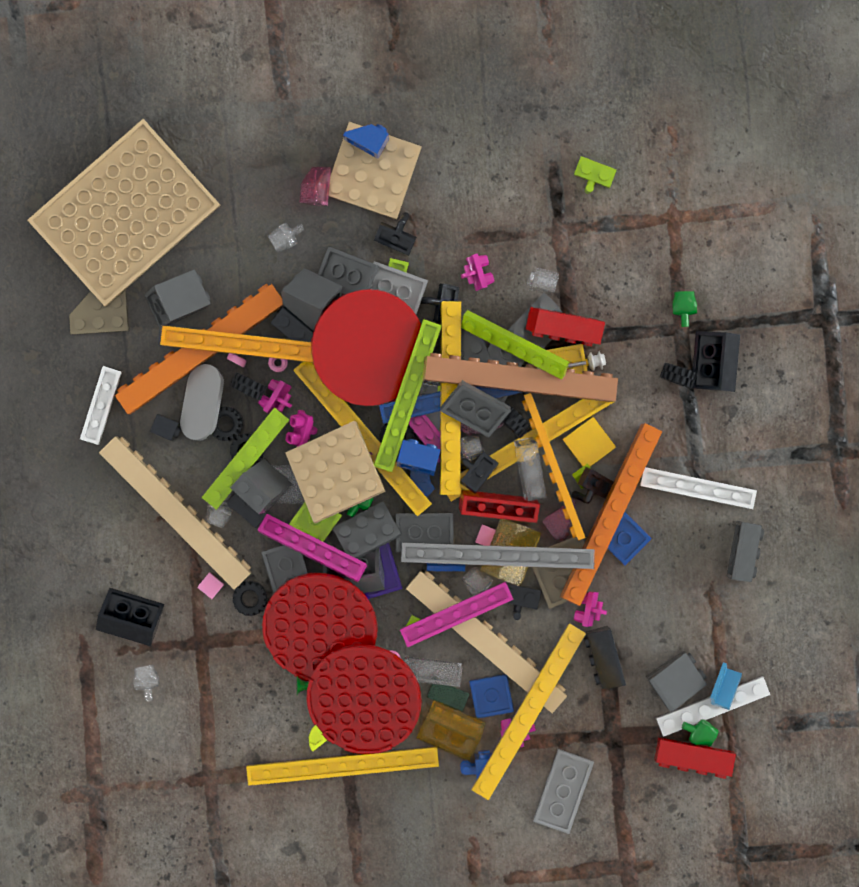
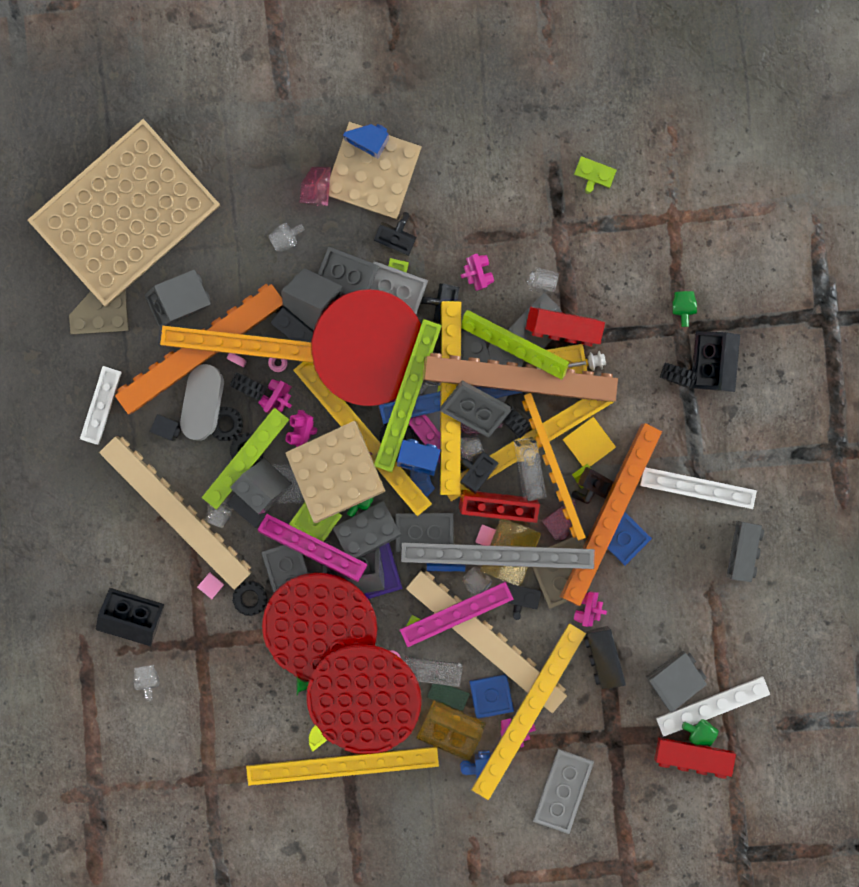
(725, 687): dark azure panel -> none

